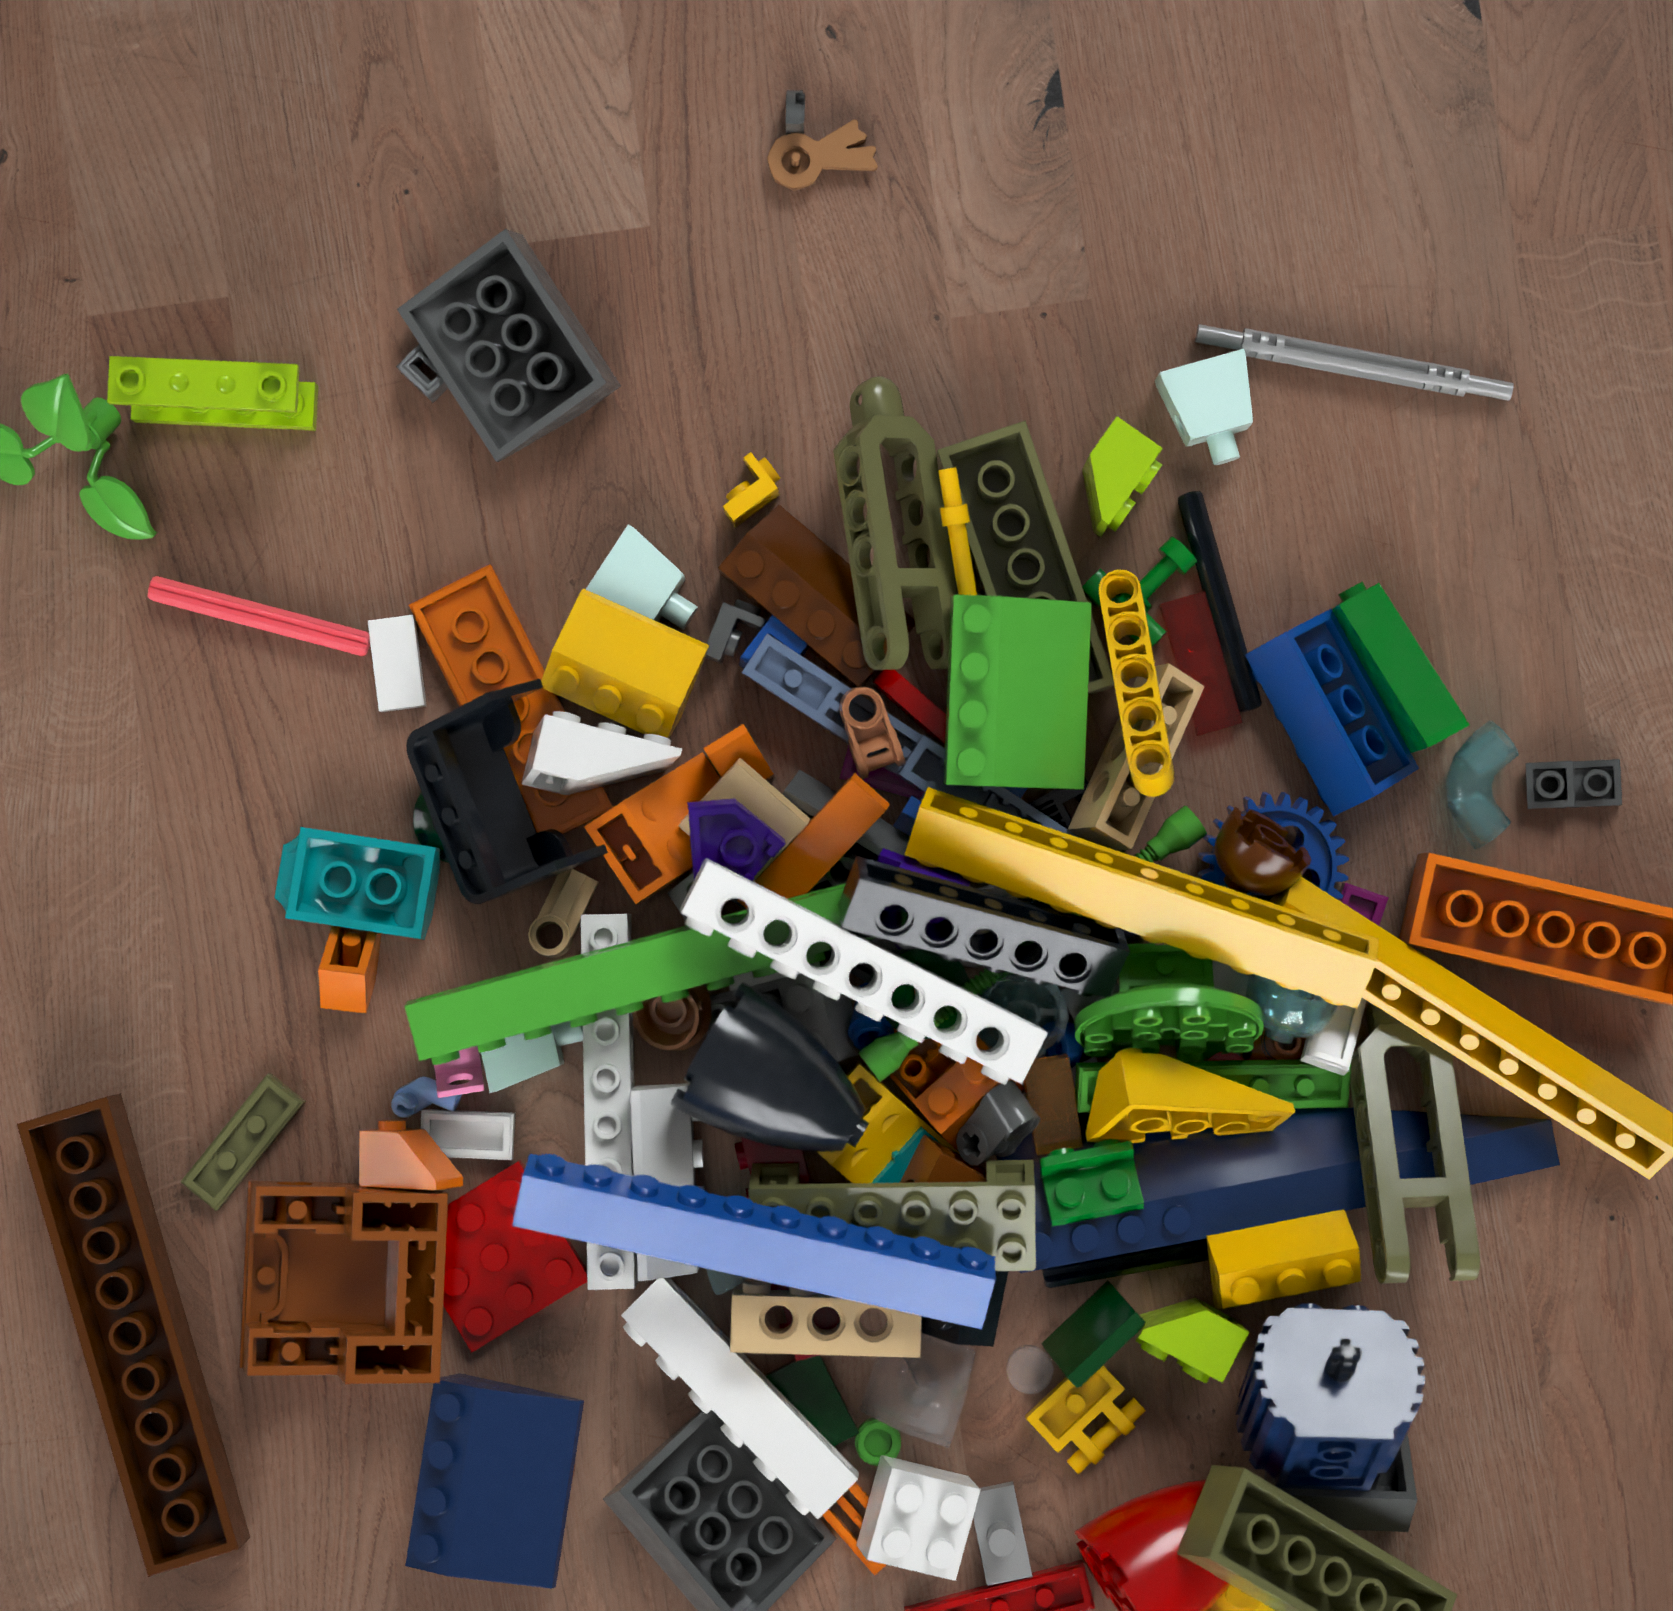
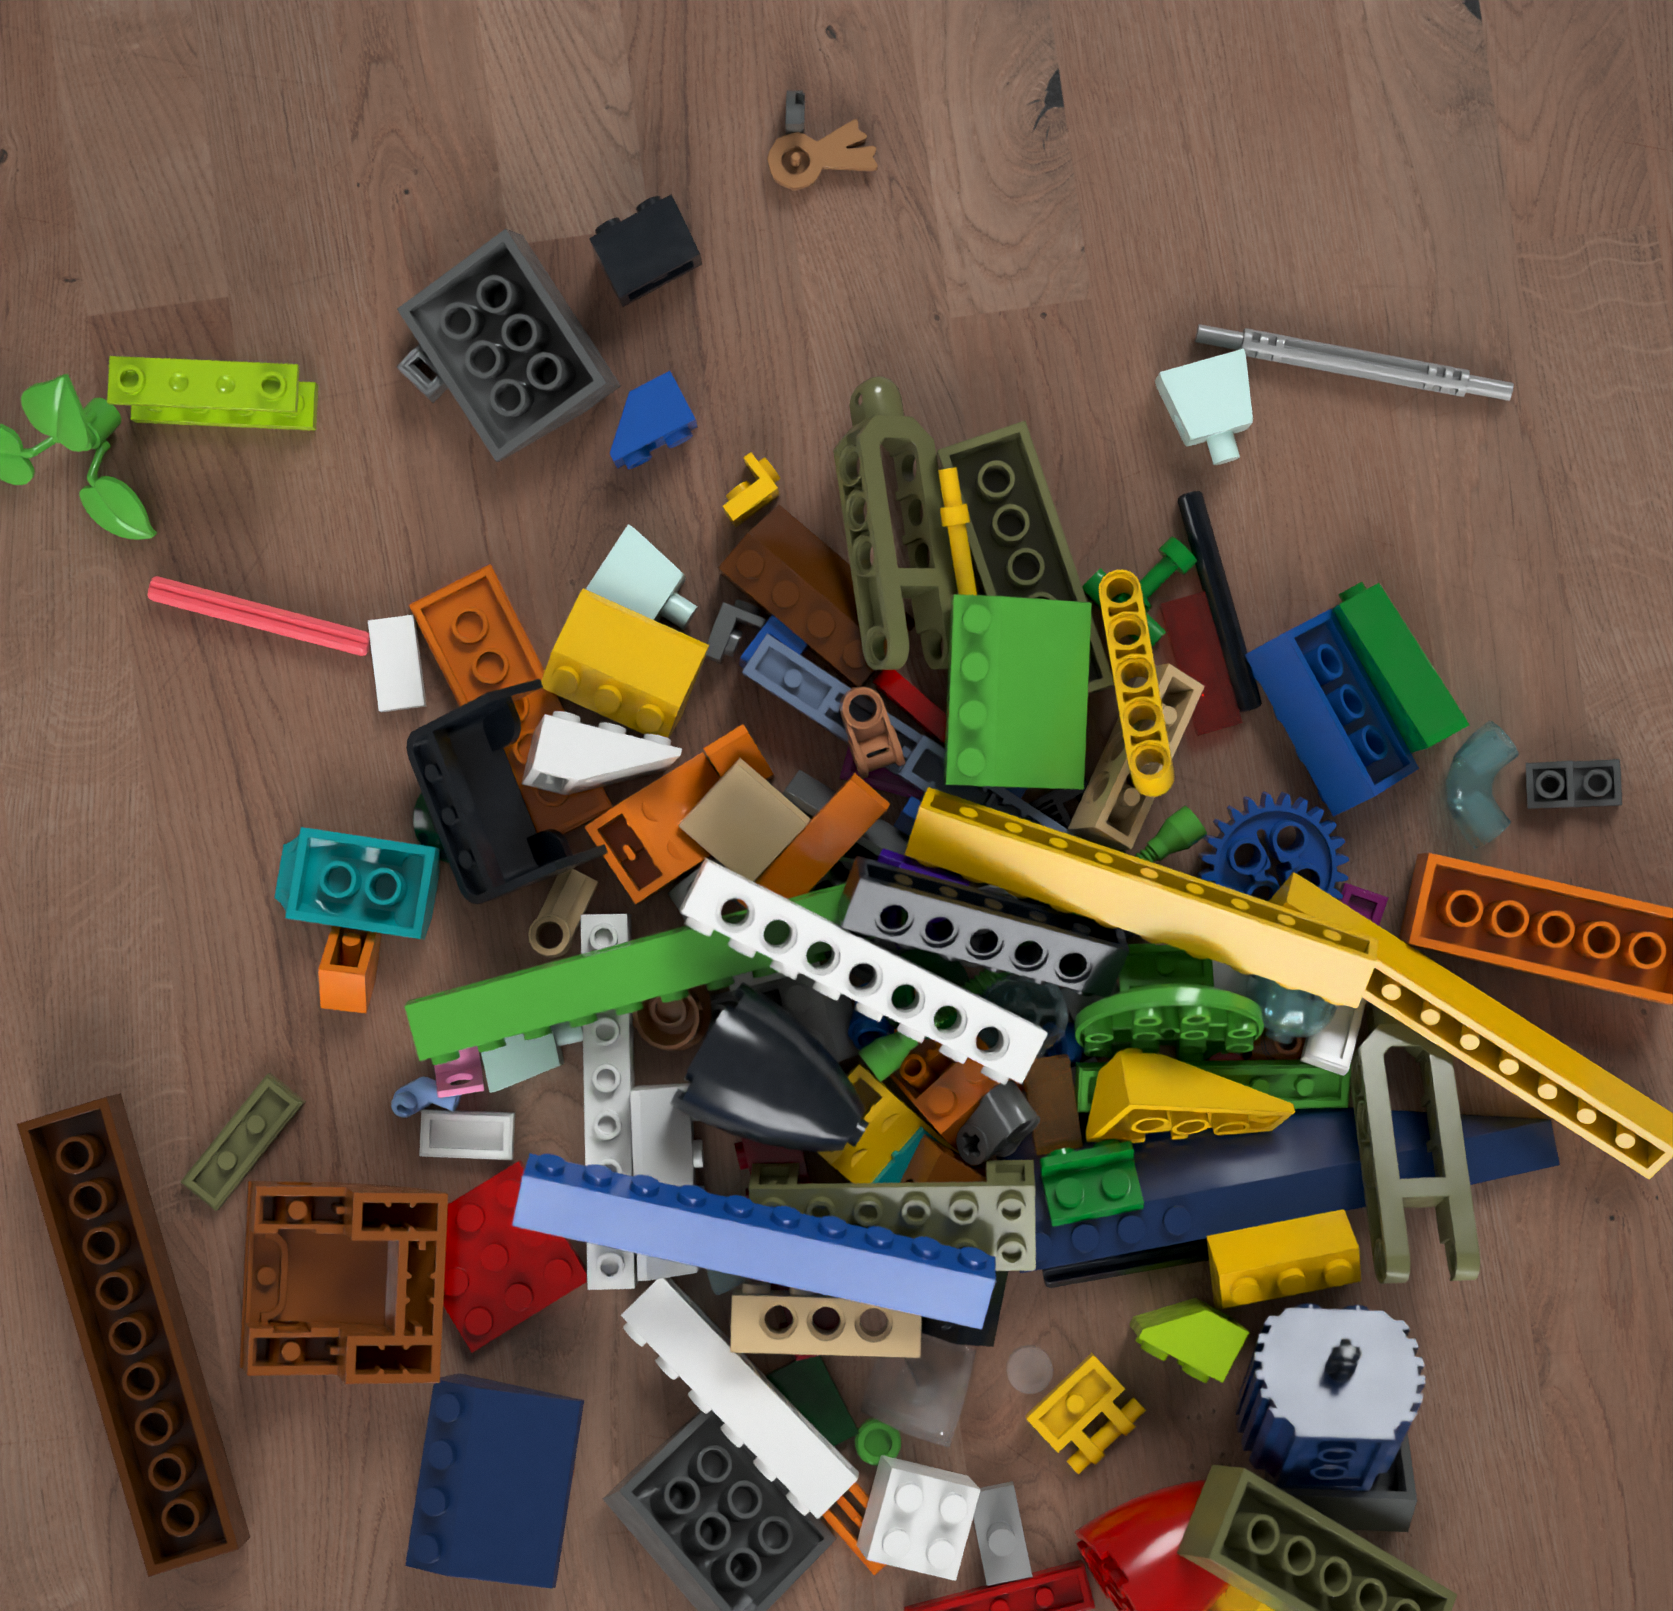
(403, 1159): orange slope -> none
(645, 249): none -> black slope
(651, 418): none -> blue slope
(730, 837): dark purple plate -> none
(1093, 1334): dark green tile -> none
(1115, 469): lime slope -> none
(1257, 856): reddish brown cylinder -> none

